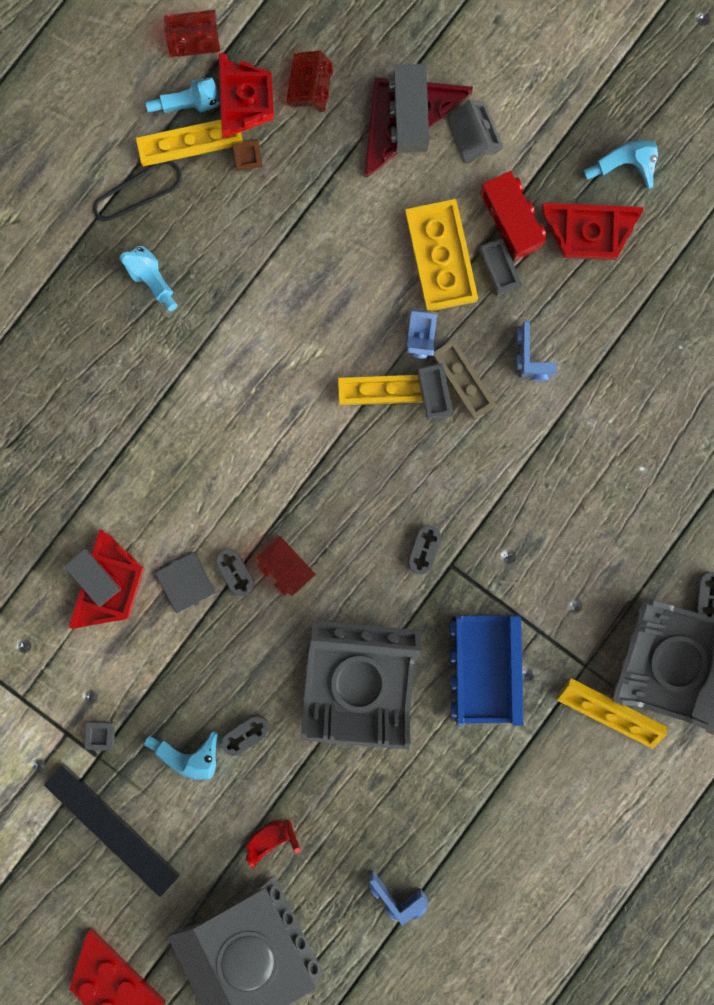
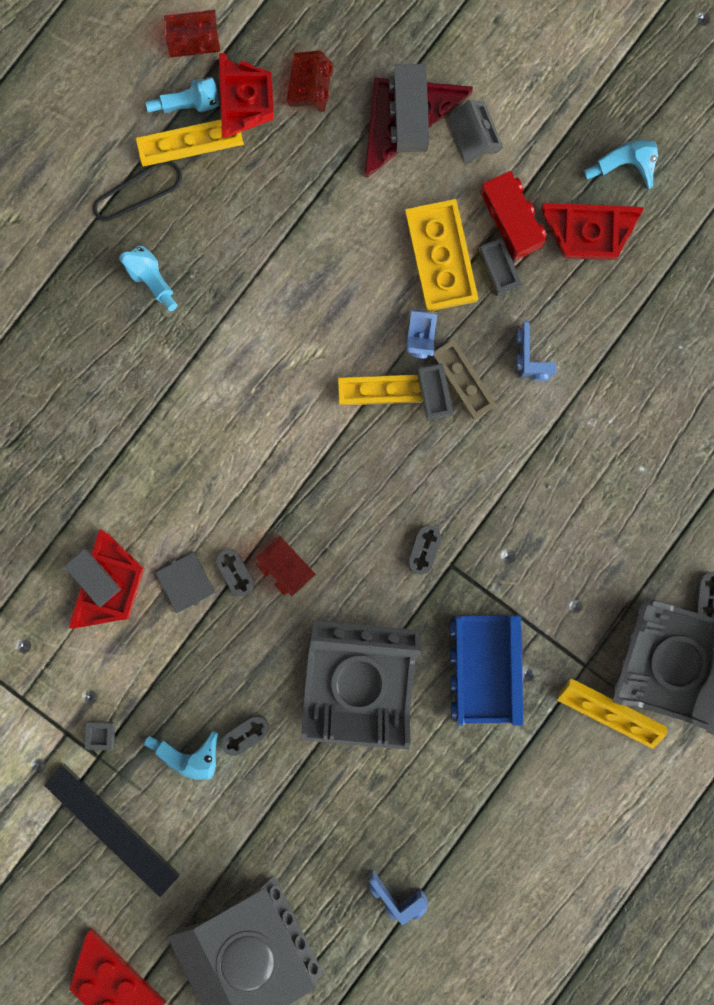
(247, 154): reddish brown plate -> none
(269, 838): red helmet -> none

